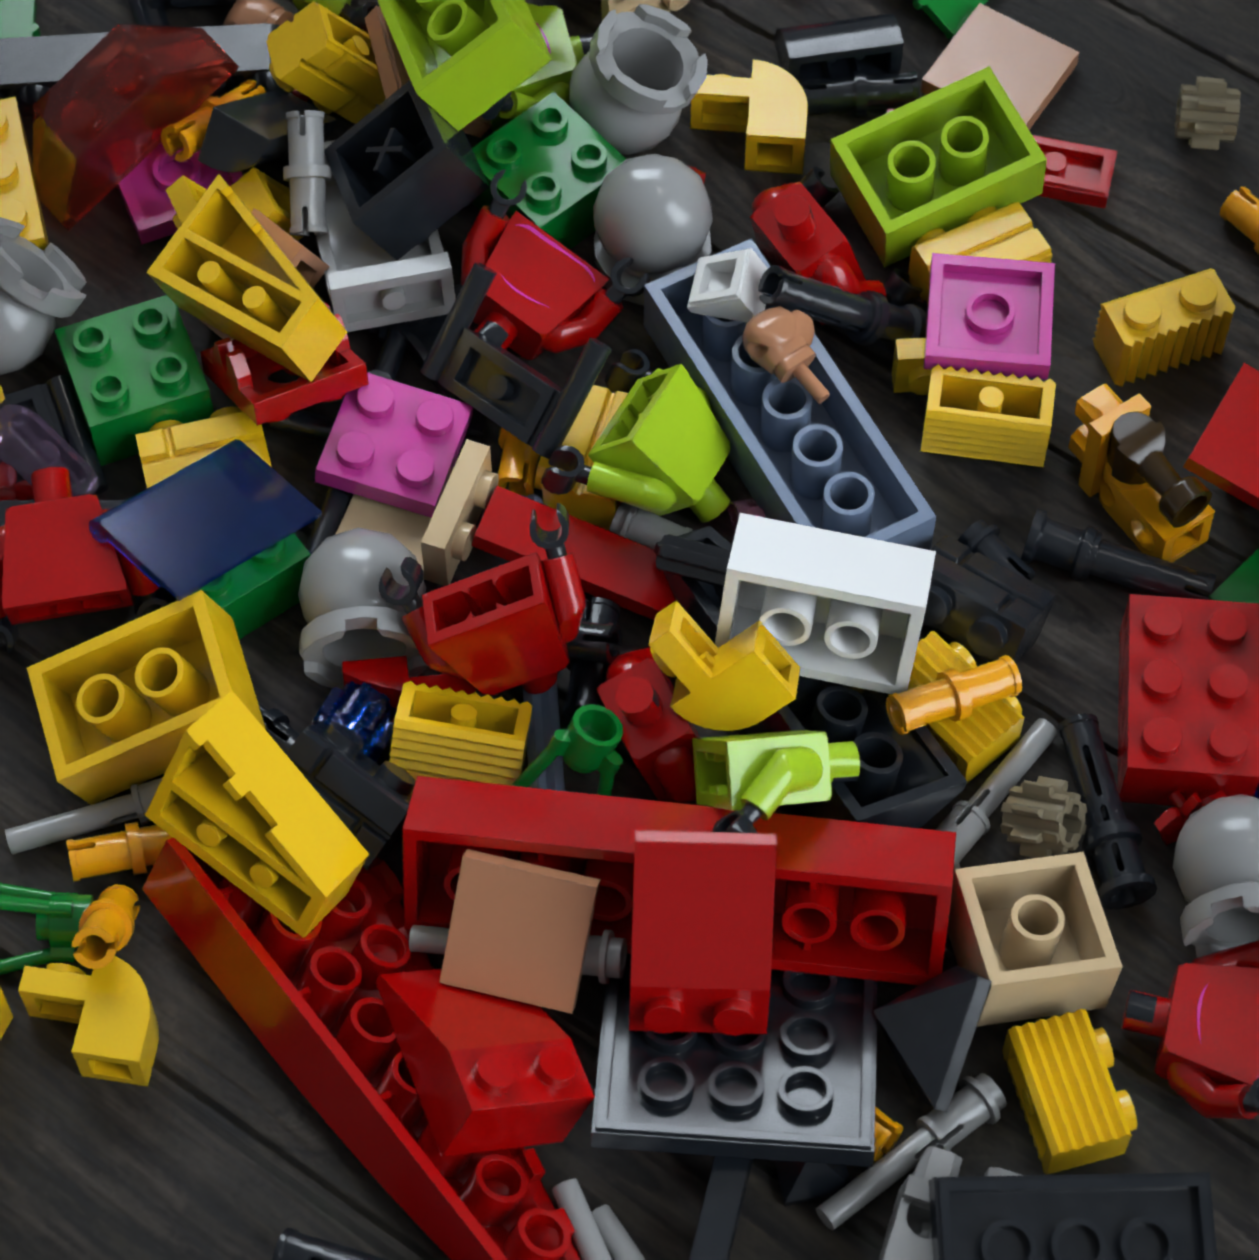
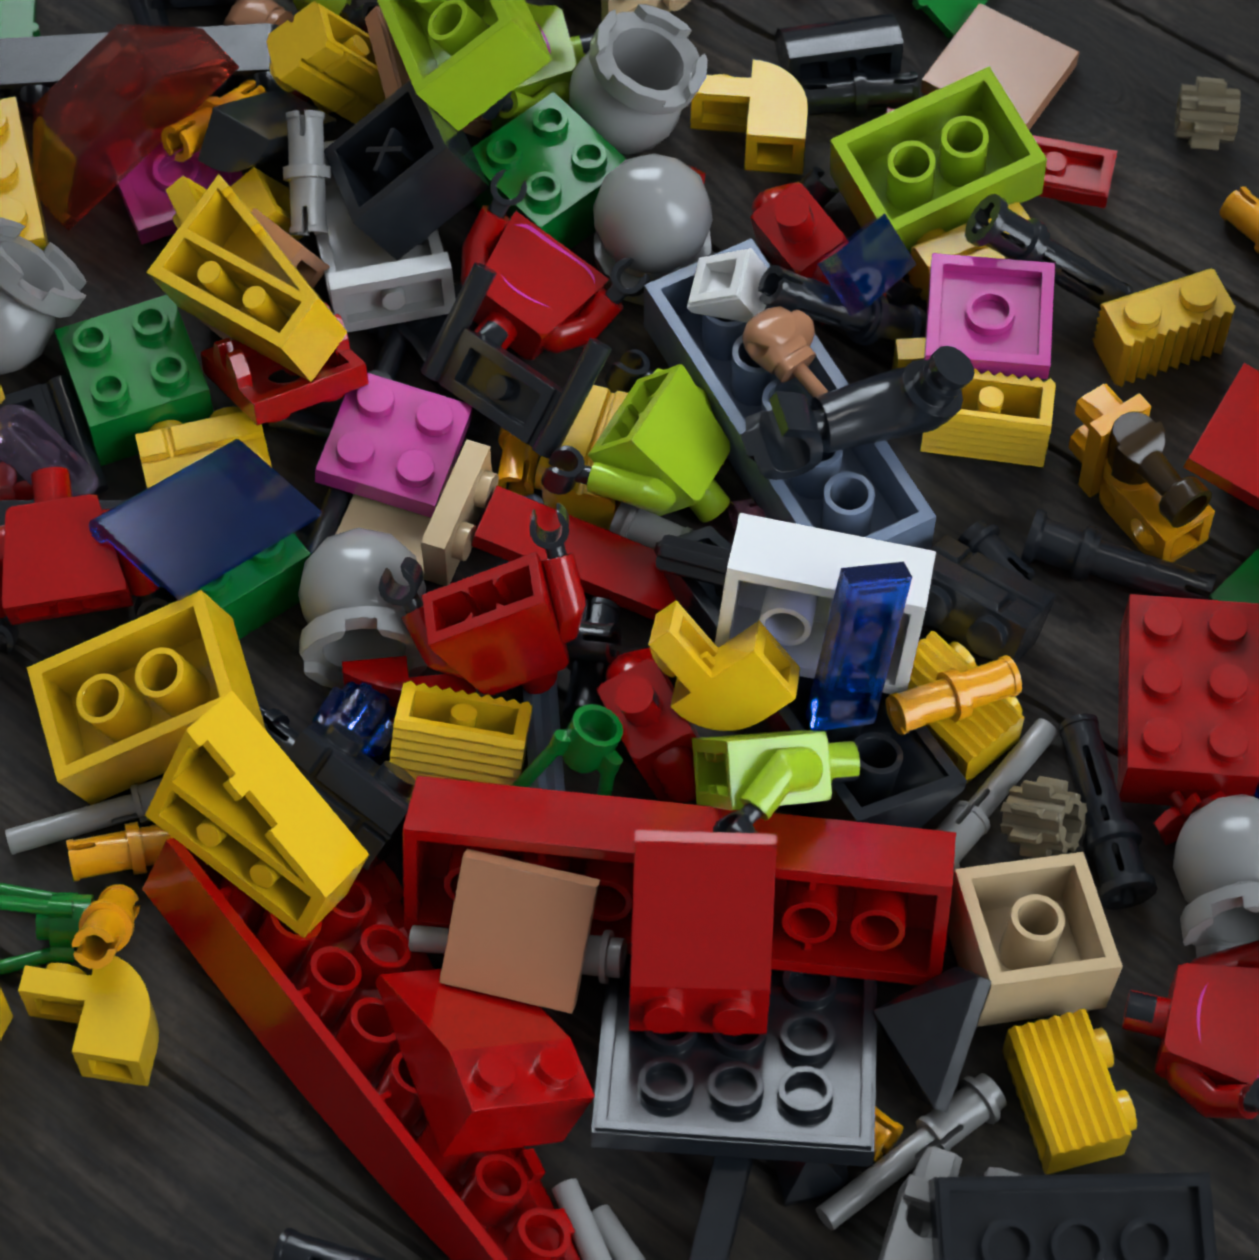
(858, 645): none -> clear blue tile
(867, 264): none -> clear blue tile
(869, 411): none -> black piece
(1032, 242): none -> black pin

